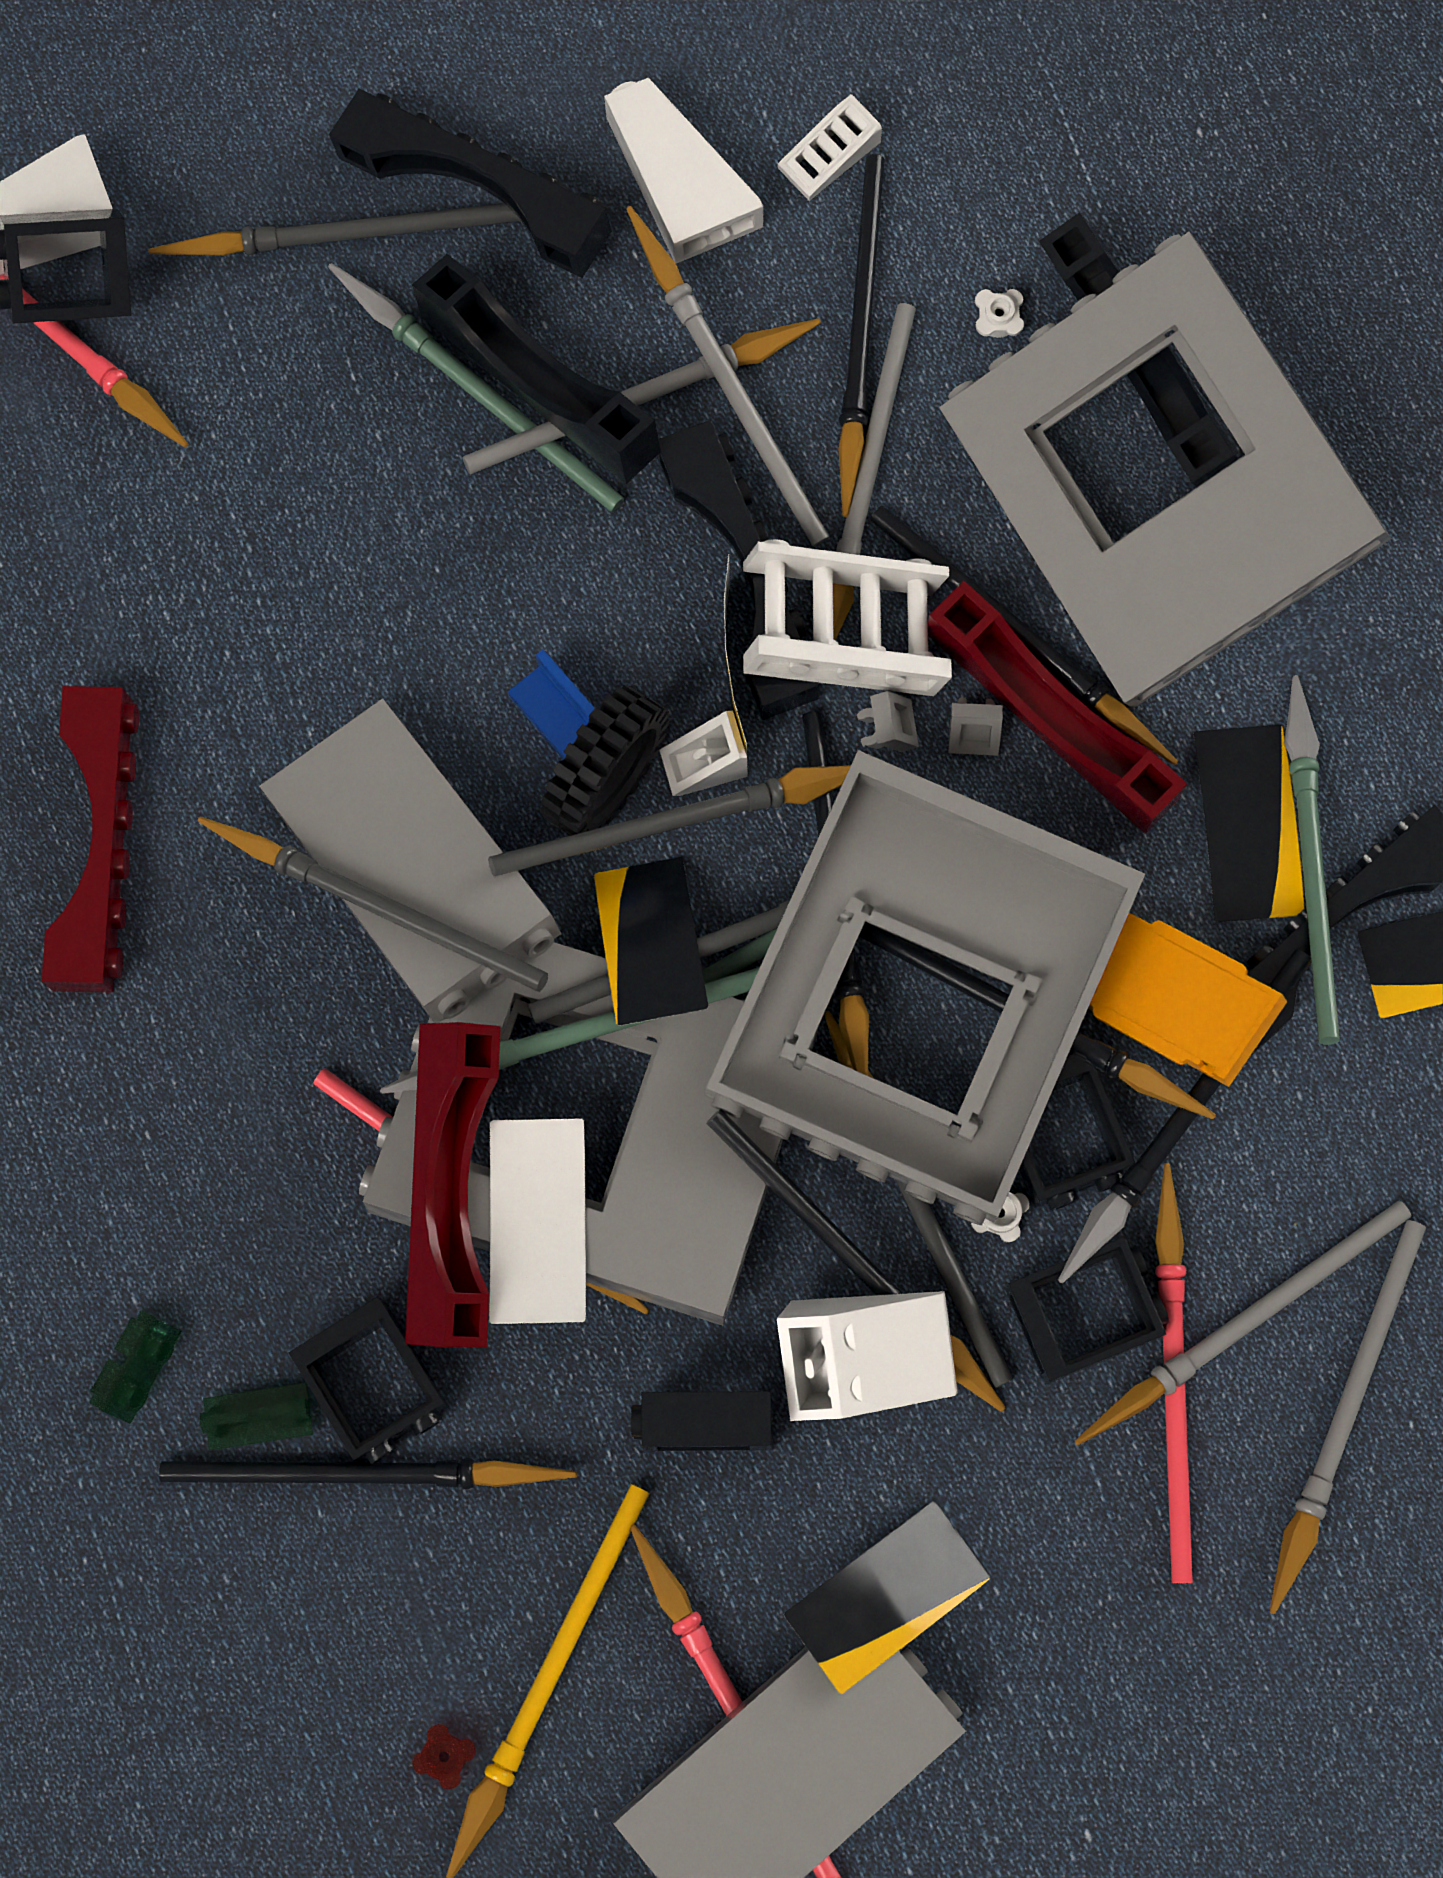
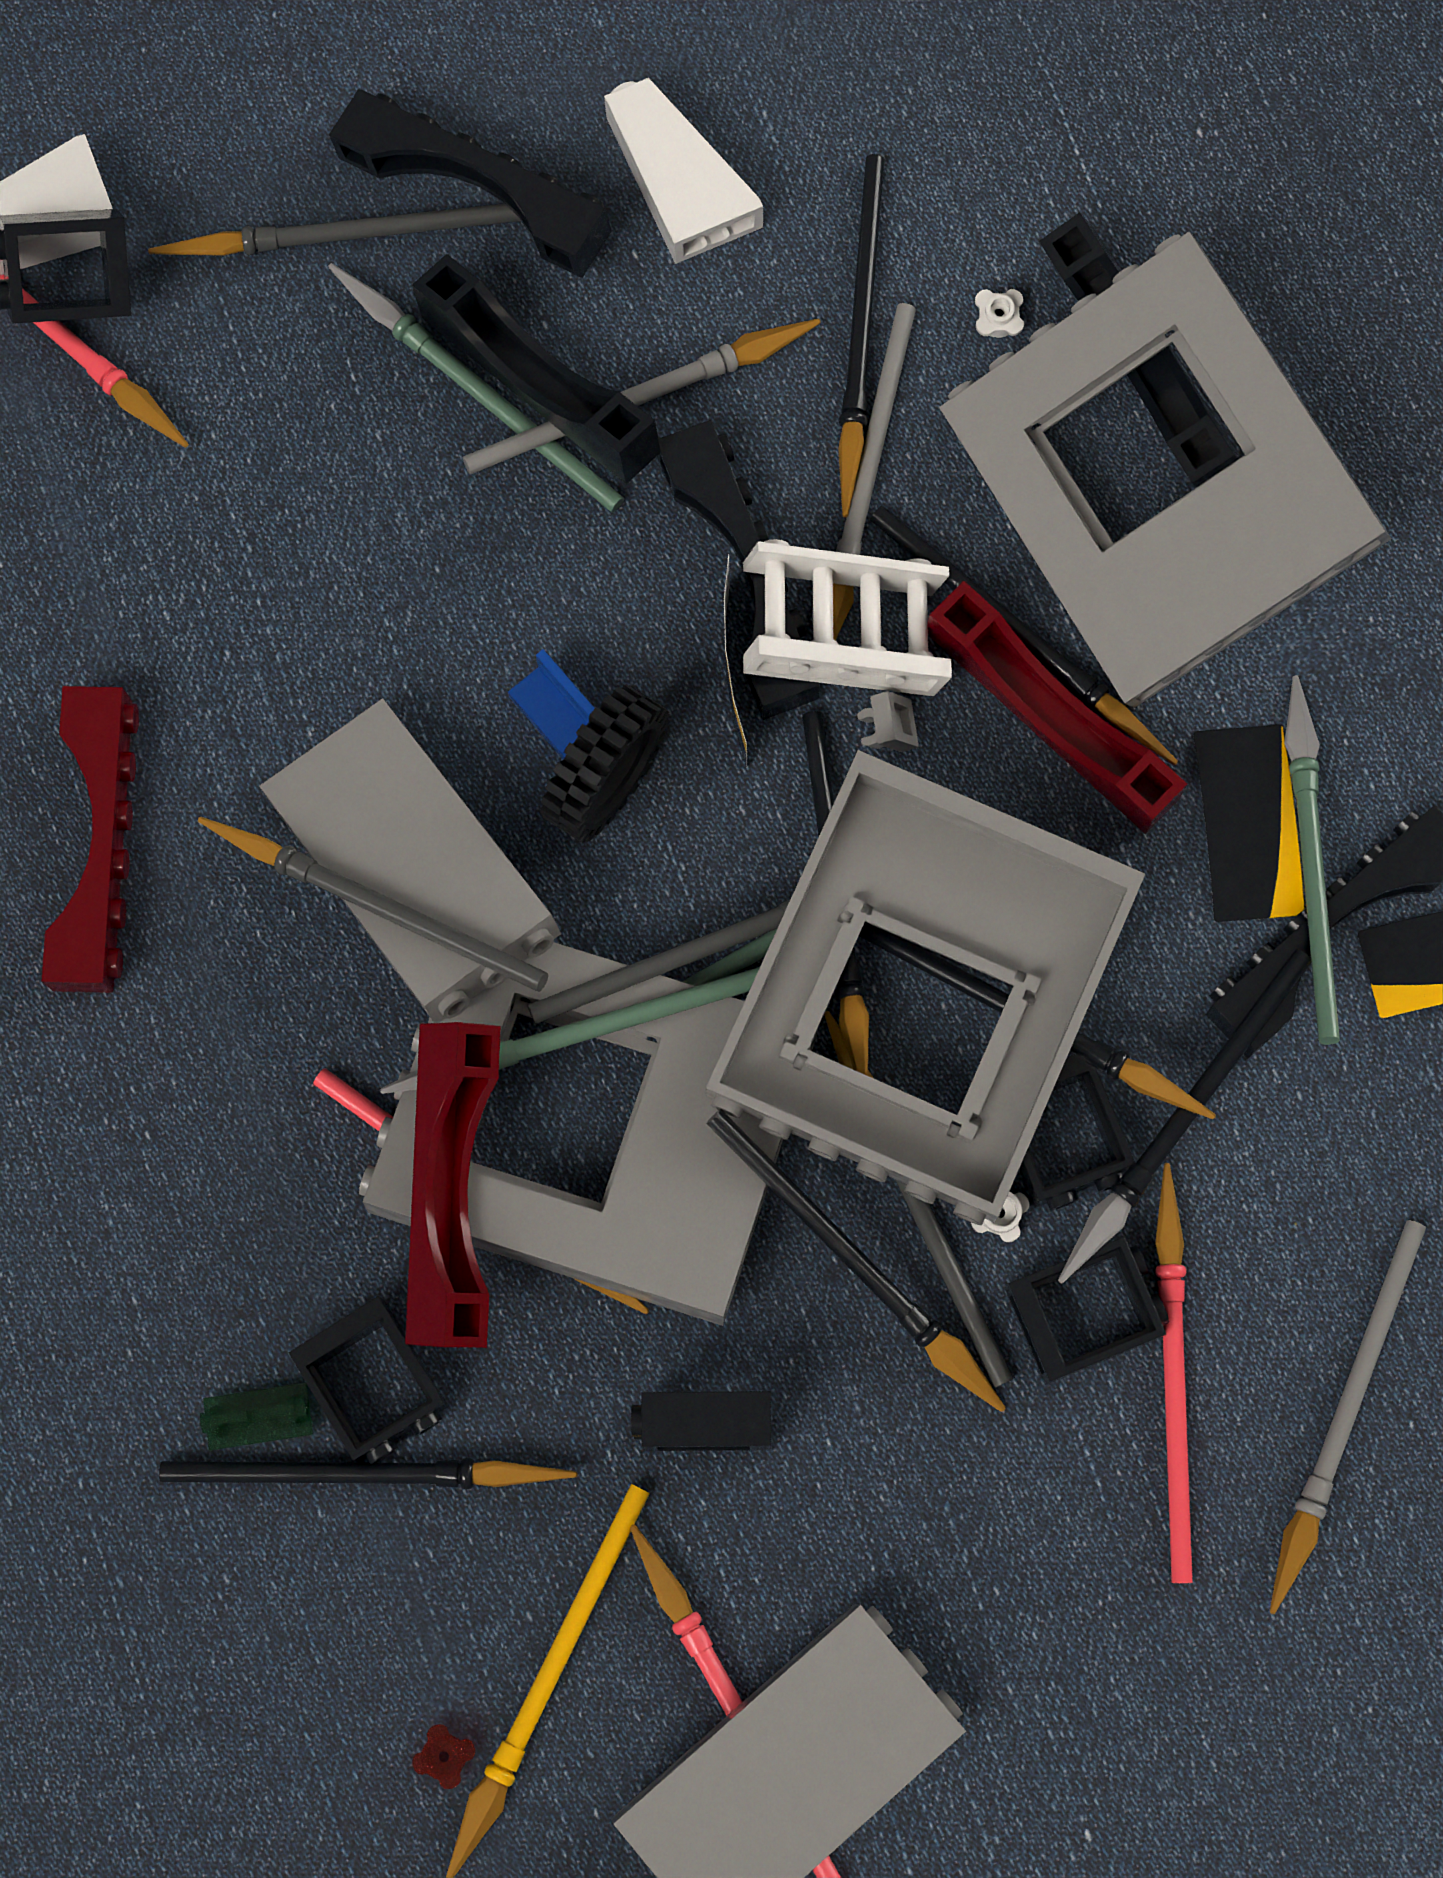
(125, 1388): clear green hinge -> none
(537, 1221): white sticker -> none
(650, 941): black sticker -> none
(690, 314): light grey piece -> none
(705, 756): white slope -> none
(795, 787): dark grey piece -> none
(835, 122): white slope -> none
(865, 1354): white slope -> none
(886, 1597): sticker -> none
(975, 728): light grey tile -> none
(1184, 999): light orange piece -> none
(1184, 1365): light grey piece -> none

